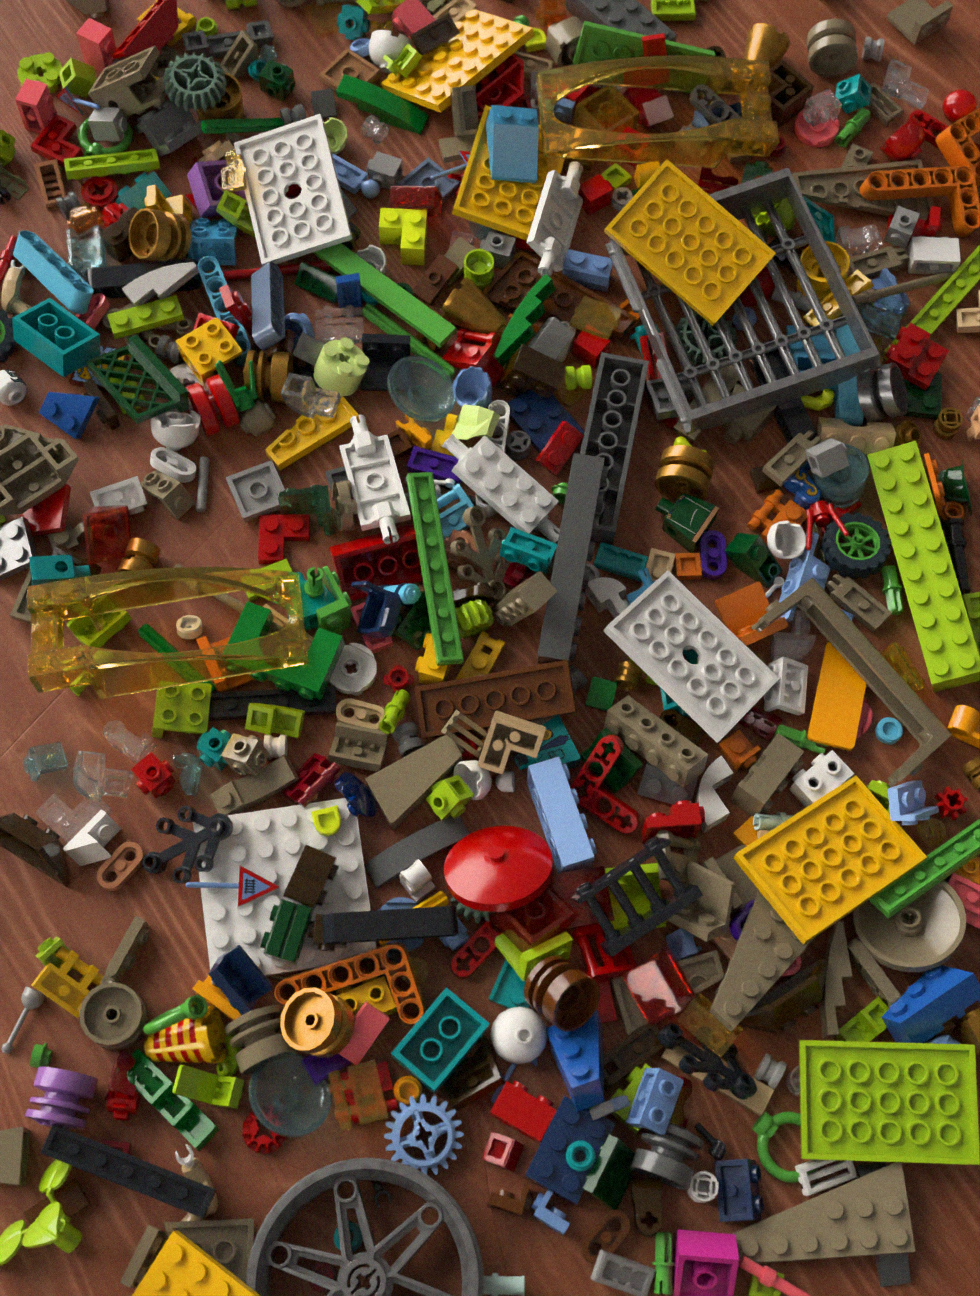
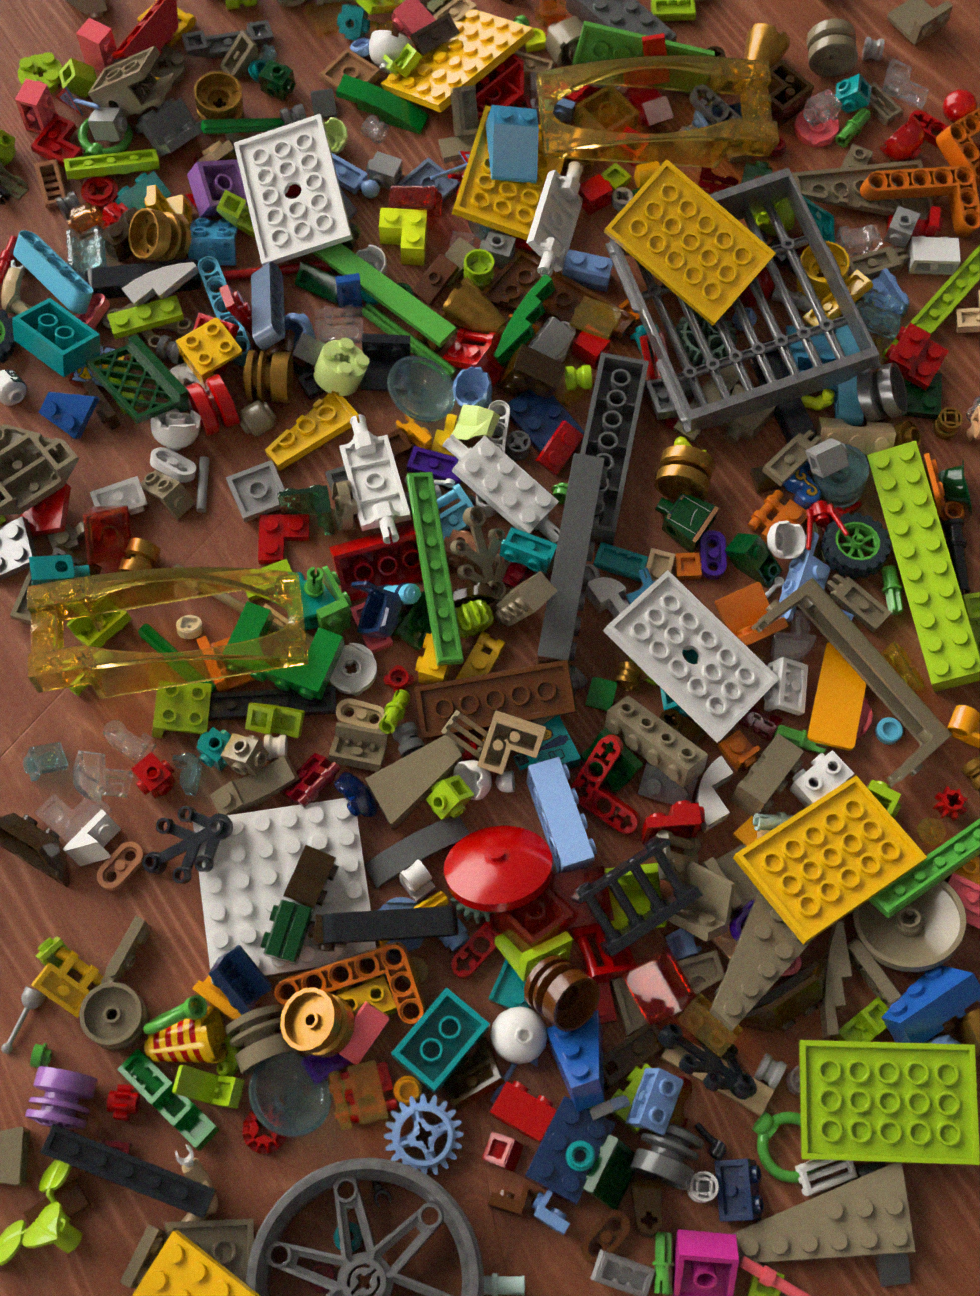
(121, 1081): dark red piece -> none
(196, 89): sand green gear -> none
(208, 26): lime plate -> none
(234, 175): clear yellow plate -> none
(241, 396): green plant -> none
(250, 886): piece -> none
(304, 398): clear brick -> none
(327, 821): neon yellow tile -> none
(870, 296): dark tan bar -> none
(907, 803): light blue bracket -> none

